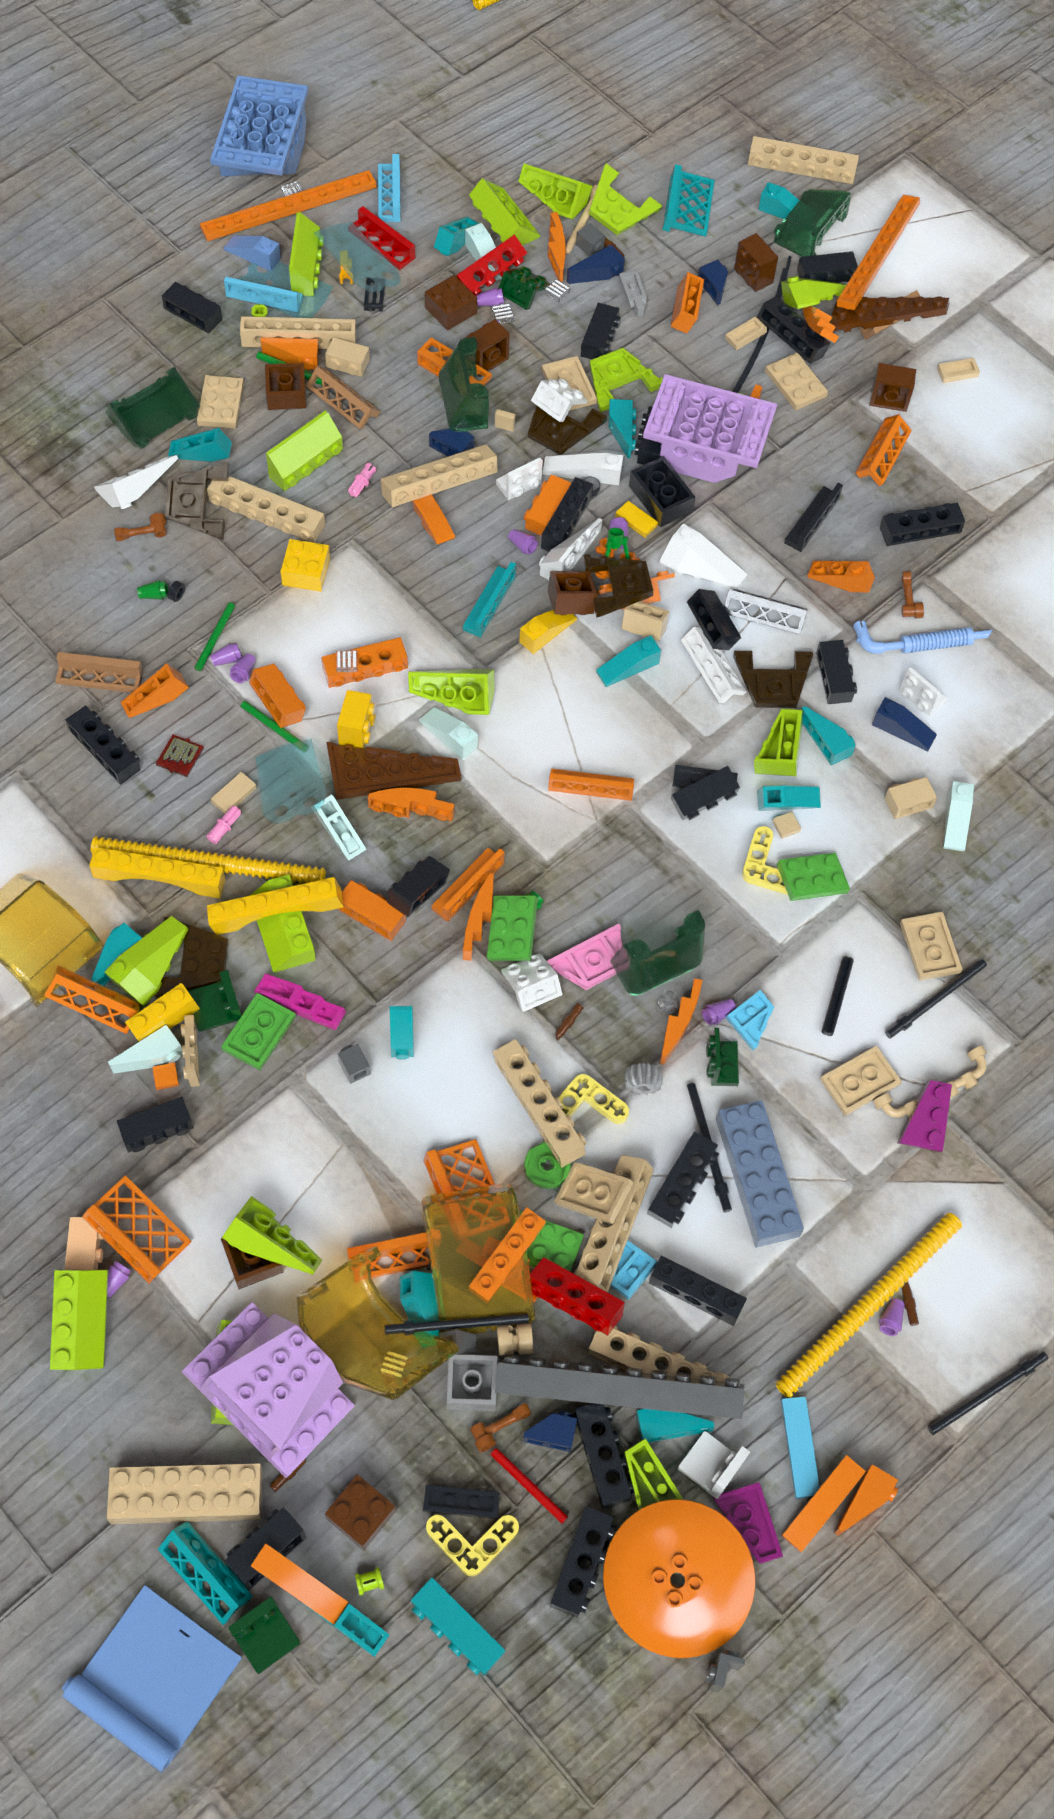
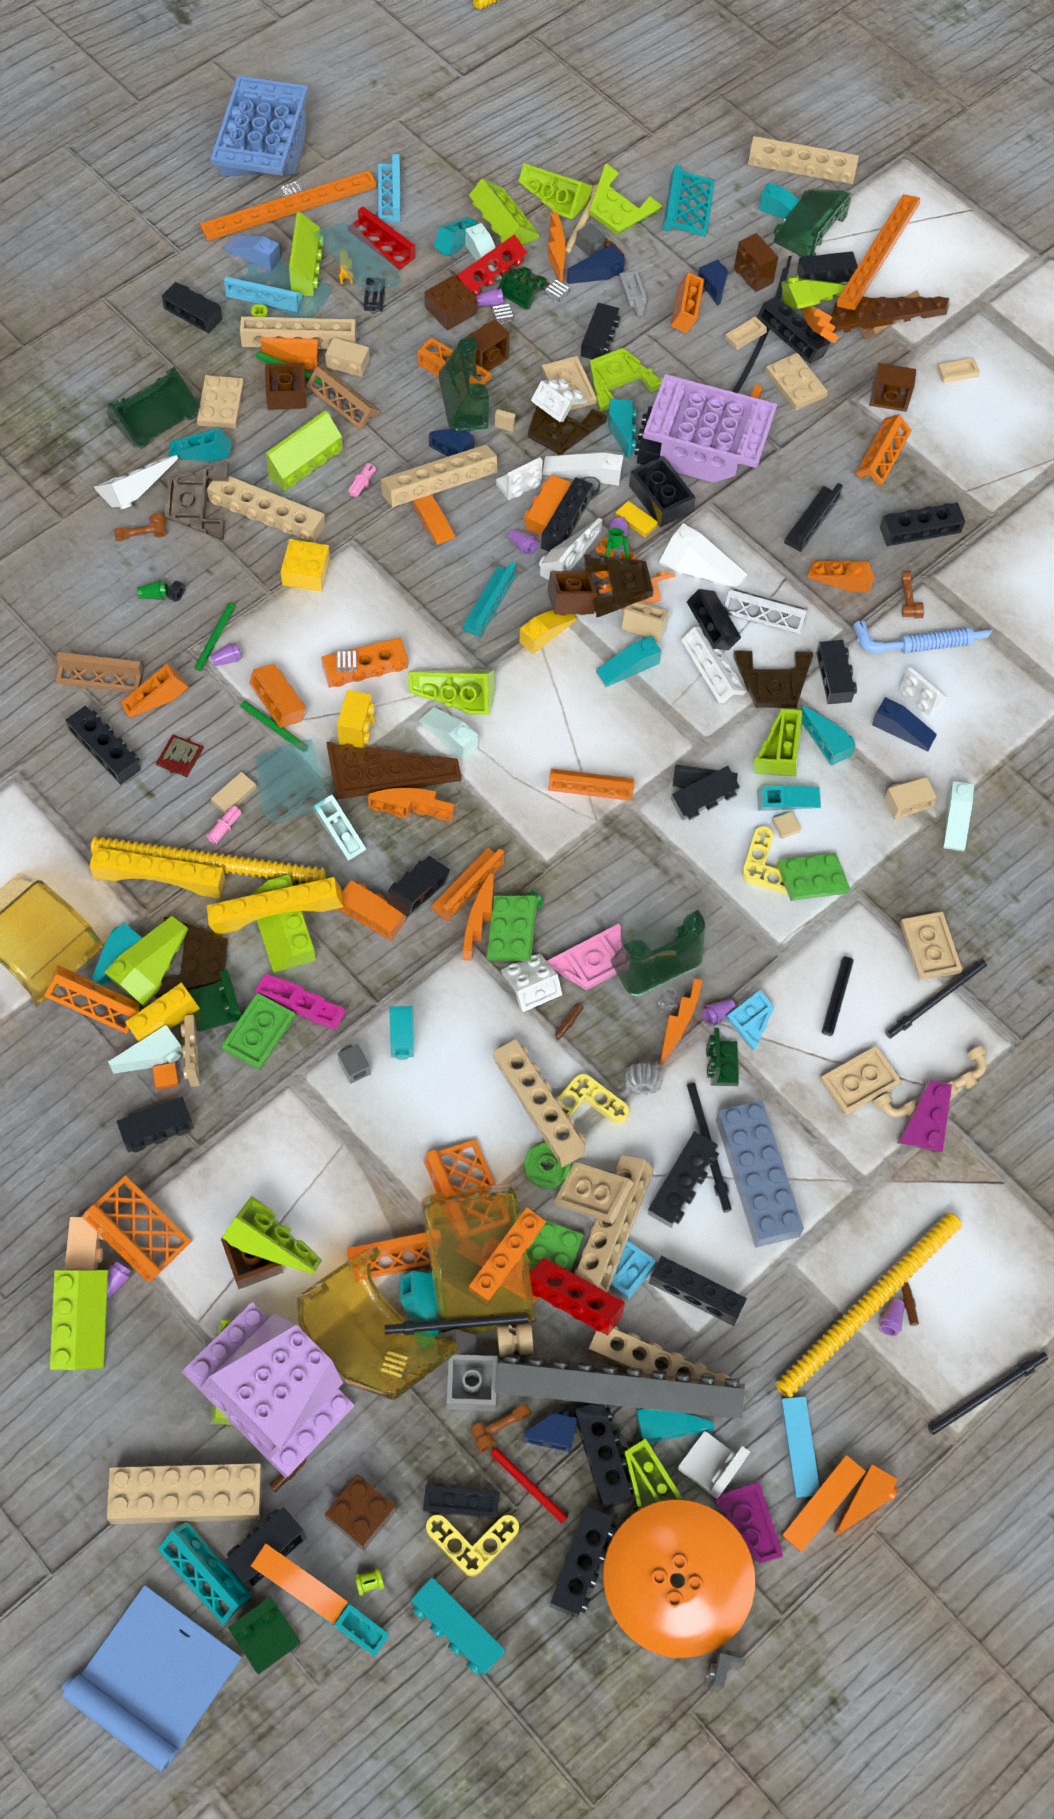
(242, 669): medium lavender cone -> none

